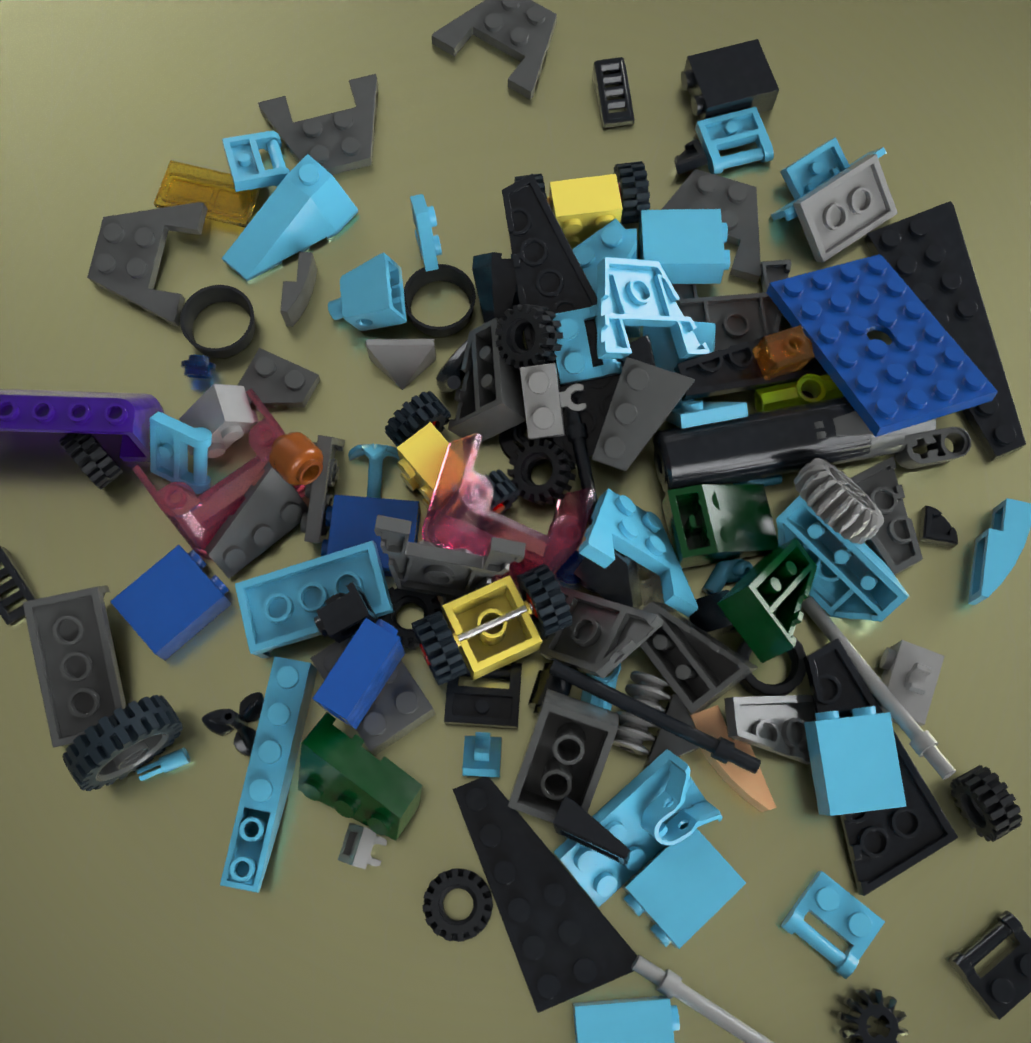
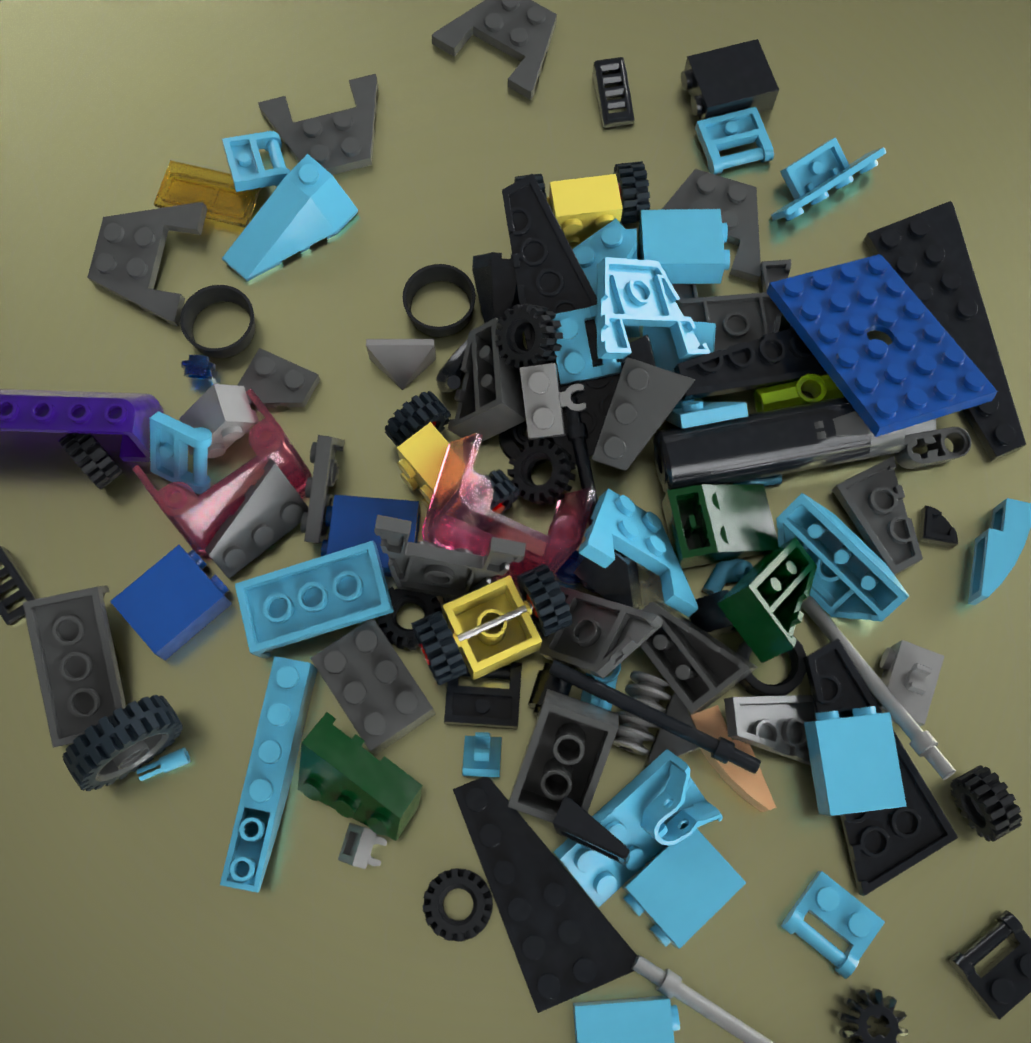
(226, 720): black plant -> none
(296, 458): dark orange head -> none
(298, 294): dark grey slope -> none
(344, 614): black brick -> none
(361, 672): blue brick -> none
(371, 295): medium azure torso -> none
(376, 454): medium azure plant -> none
(424, 219): medium azure wing -> none
(691, 157): black tile -> none
(783, 352): clear orange brick -> none
(838, 501): light grey gear -> none
(845, 208): light grey plate -> none

